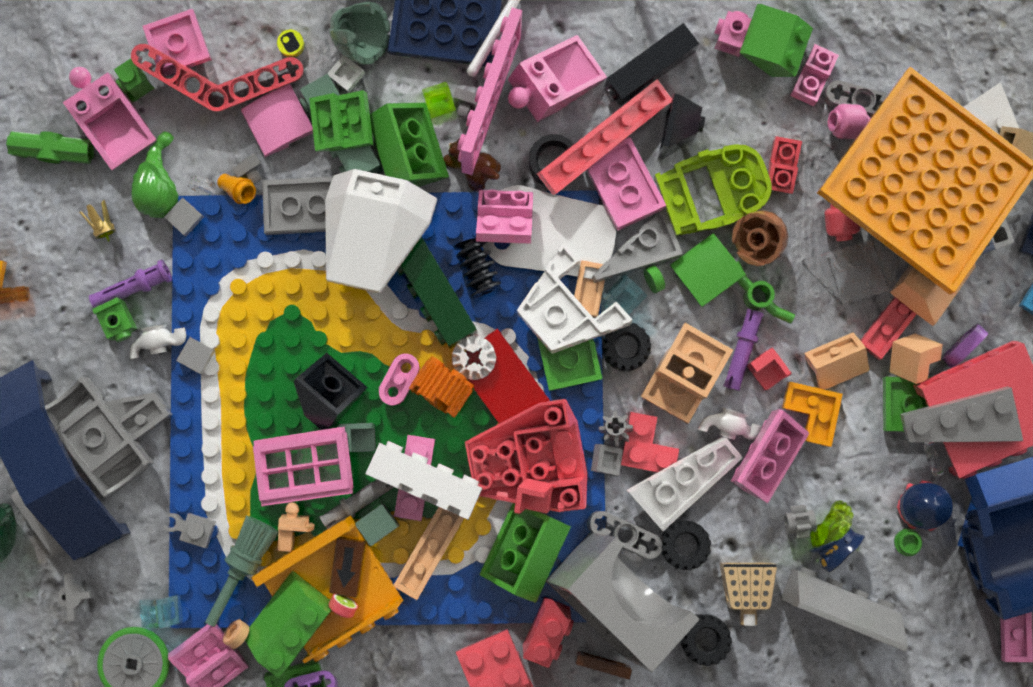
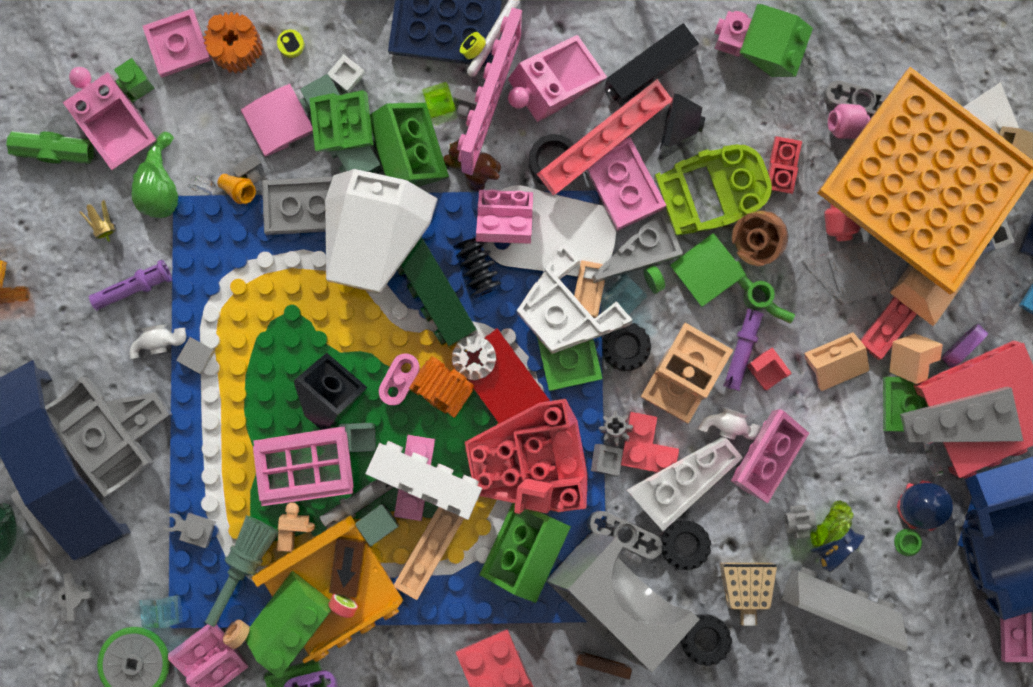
(125, 324): bright green brick -> none
(184, 217): light grey tile -> none
(207, 87): coral beam -> none
(228, 29): none -> orange brick
(360, 32): sand green hair -> none
(472, 45): none -> neon yellow tile
(547, 632): coral brick -> none
(814, 75): bright pink slope -> none
(821, 408): light orange plate -> none

